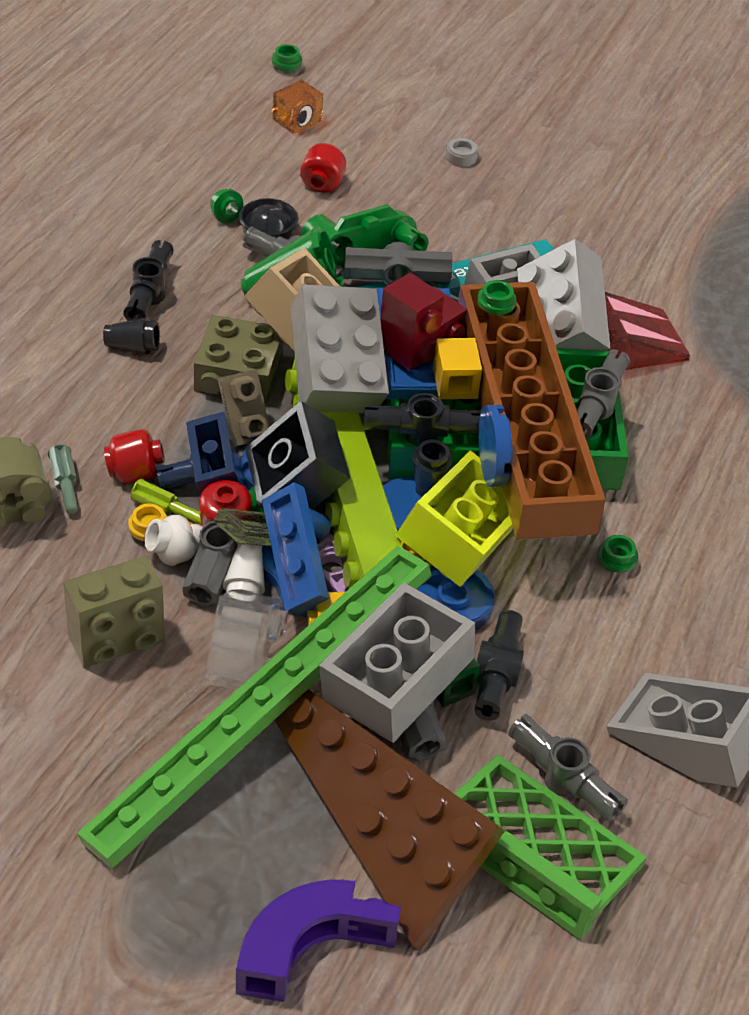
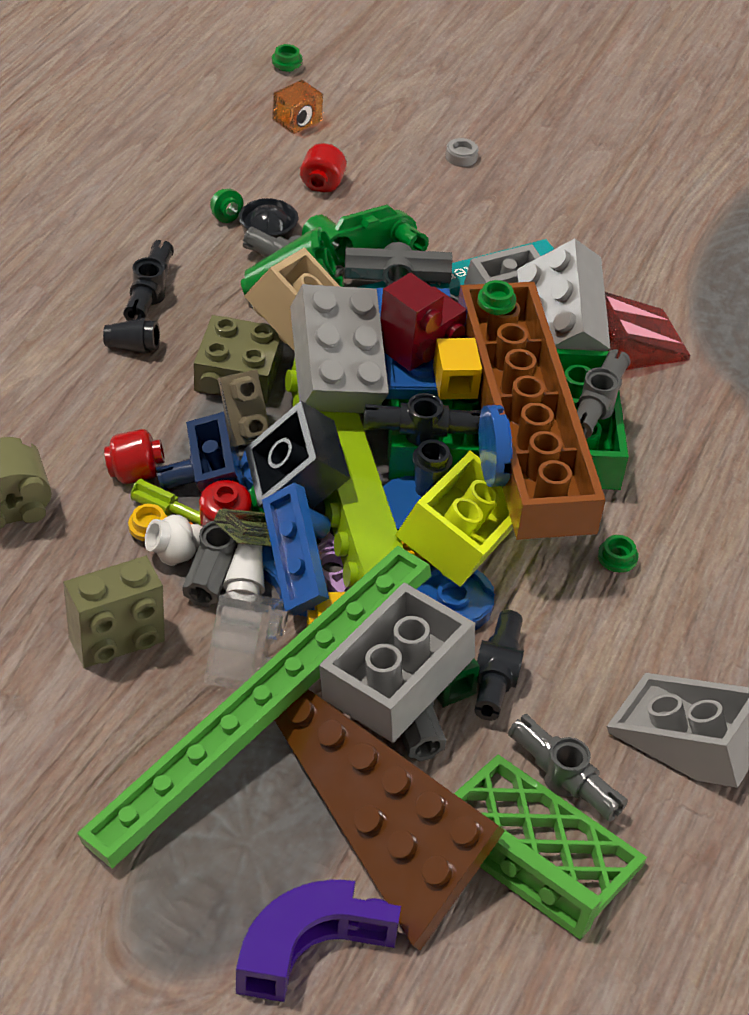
(64, 475): sand green axle -> none

